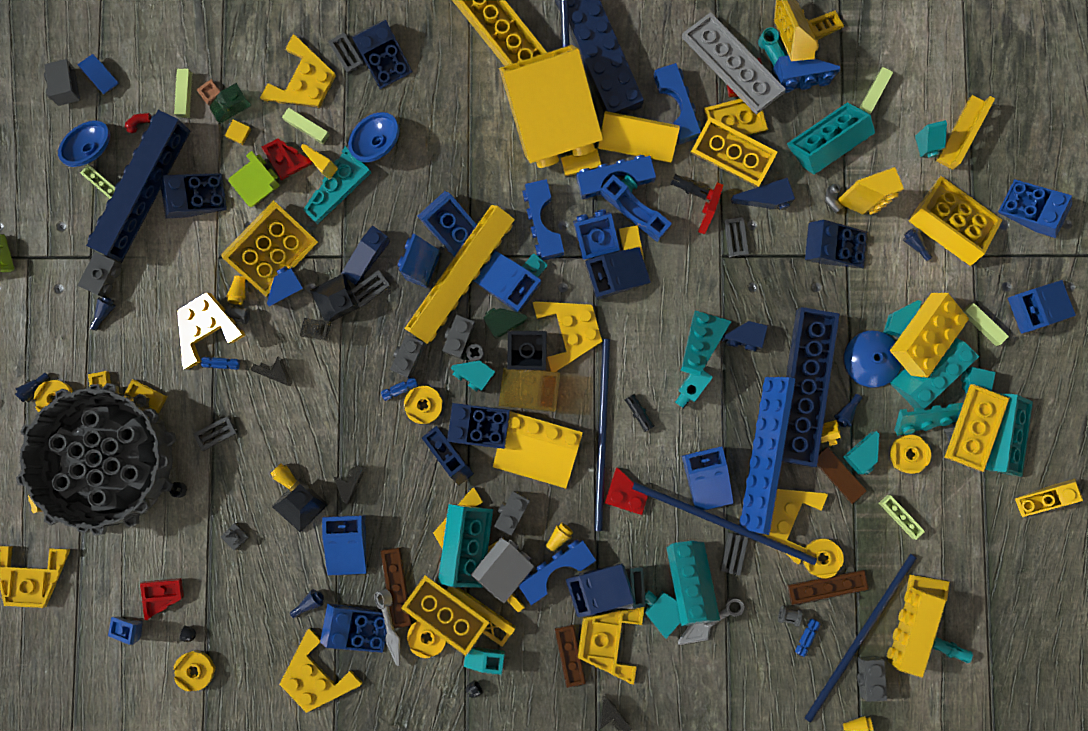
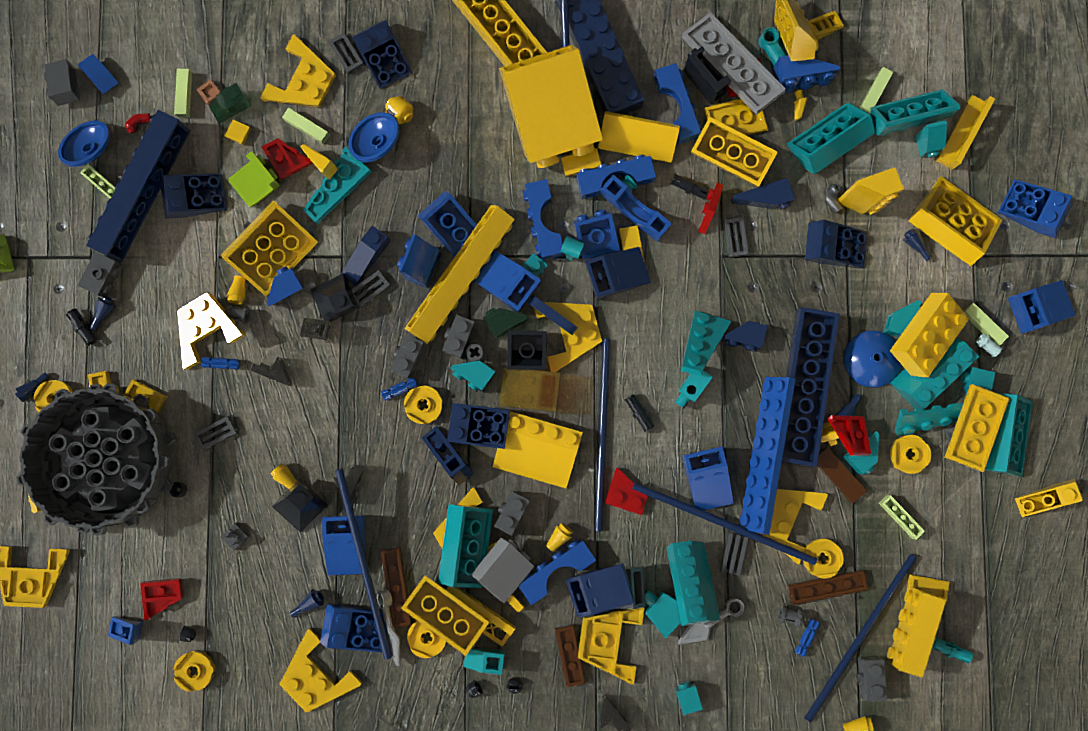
(81, 327): none -> black pin
(363, 563): none -> dark blue piece
(399, 109): none -> yellow head
(514, 681): none -> black hinge
(553, 315): none -> dark blue beam
(572, 248): none -> teal piece
(688, 697): none -> teal brick
(703, 79): none -> black panel
(799, 104): none -> yellow bar
(852, 434): none -> red wing
(913, 112): none -> teal slope
(990, 346): none -> light aqua pin

